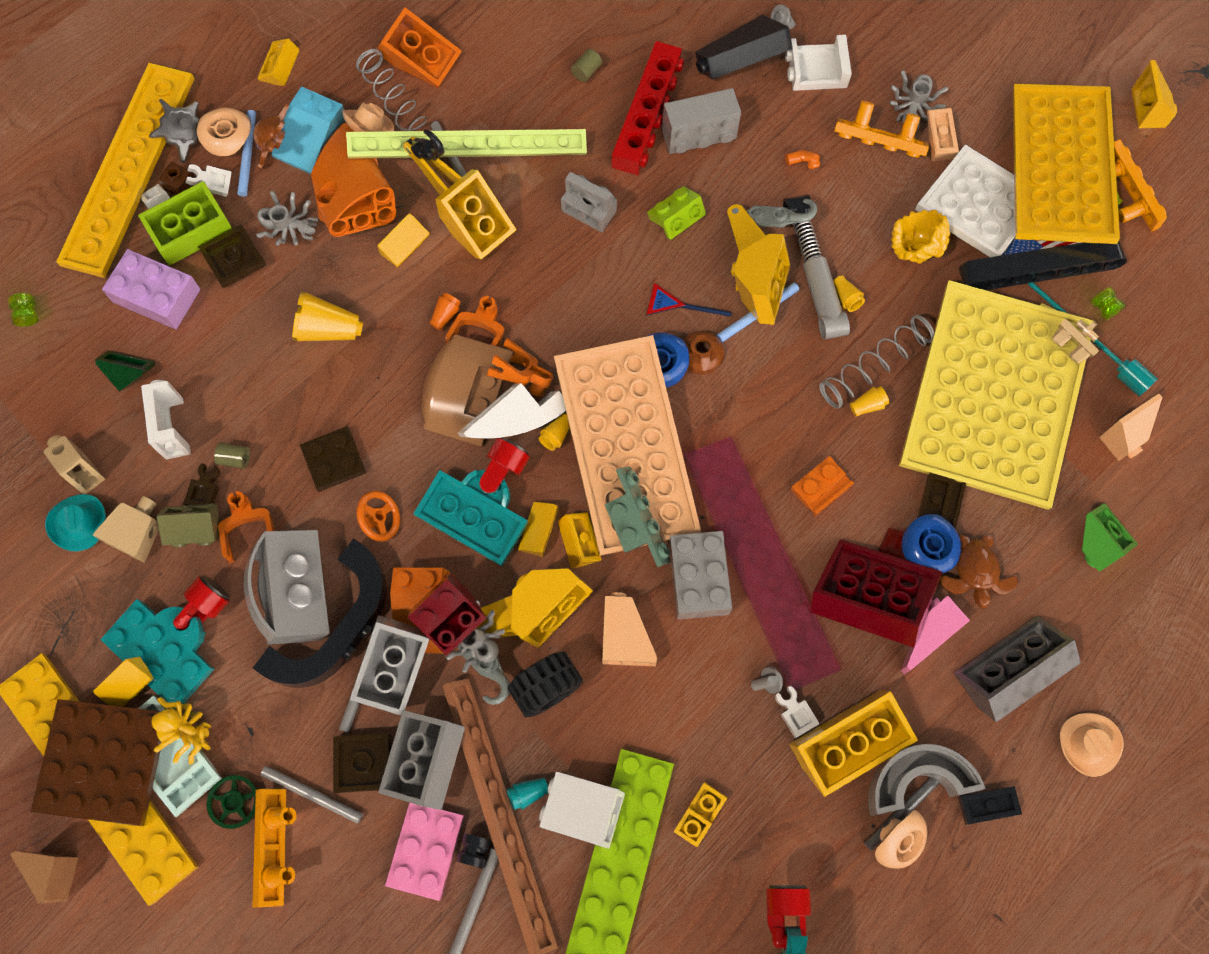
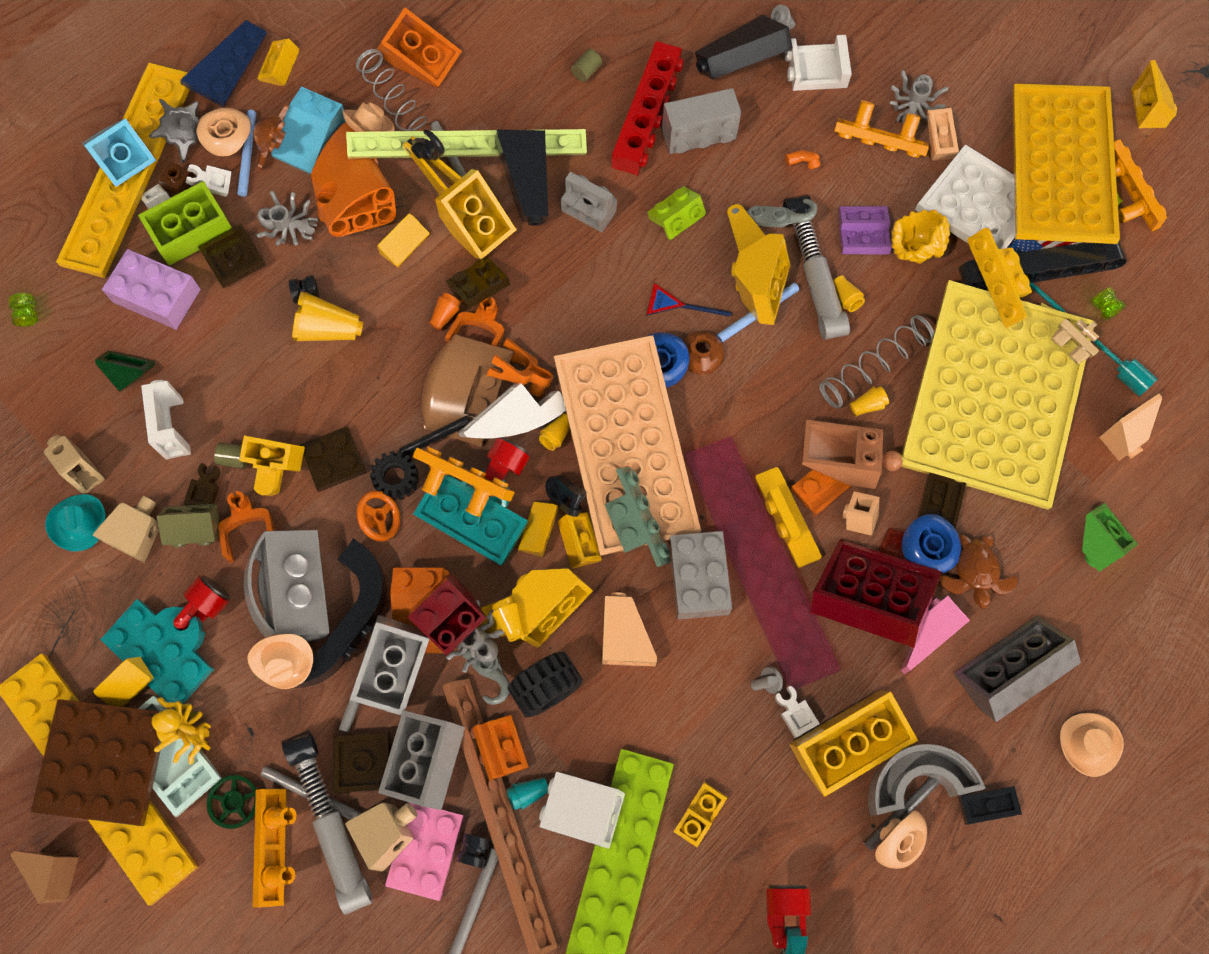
(119, 151): none -> medium azure slope
(225, 65): none -> dark blue wing
(270, 460): none -> yellow brick
(281, 660): none -> light nougat hat
(306, 285): none -> black wheel
(351, 887): none -> piece
(382, 833): none -> tan torso
(392, 461): none -> black tyre
(435, 435): none -> black bar
(475, 477): none -> light orange plate
(478, 282): none -> dark brown plate
(500, 747): none -> orange plate
(508, 618): none -> yellow cone
(526, 171): none -> black slope
(559, 489): none -> black plate
(788, 517): none -> yellow bracket
(845, 453): none -> nougat slope
(861, 513): none -> light nougat brick
(864, 230): none -> medium lavender slope
(1002, 276): none -> yellow bracket

